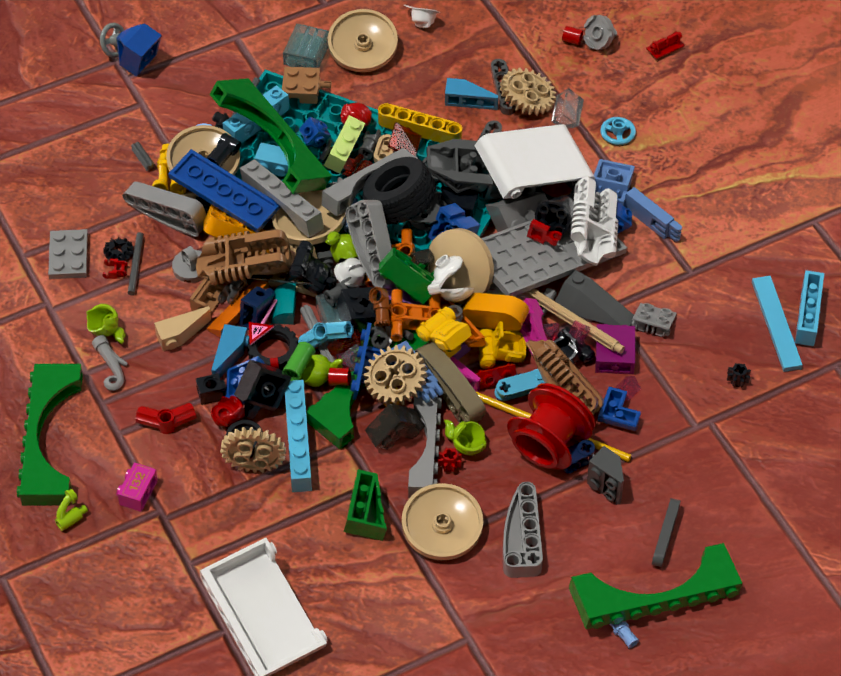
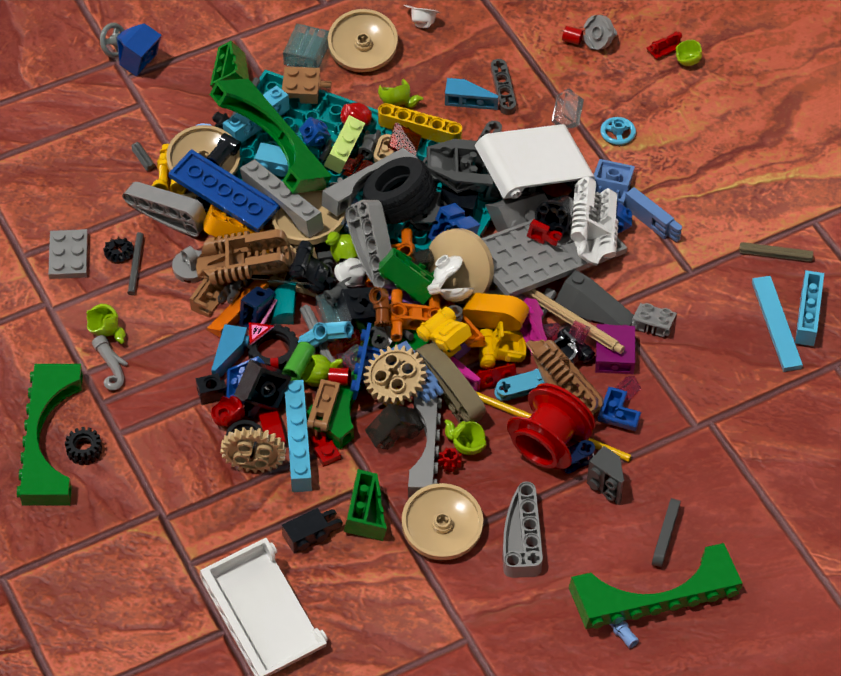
(65, 520): lime plant -> none
(83, 455): none -> black tyre
(114, 274): red piece -> none
(137, 486): dark pink brick -> none
(157, 418): red piece -> none
(178, 329): tan slope -> none
(229, 64): none -> green wedge
(271, 421): none -> red slope
(310, 529): none -> black hinge
(323, 404): none -> medium nougat plate
(325, 451): none -> red plate
(399, 95): none -> lime hair
(528, 91): tan gear -> none
(688, 52): none -> lime hair
(738, 375): black gear -> none
(775, 251): none -> dark tan axle

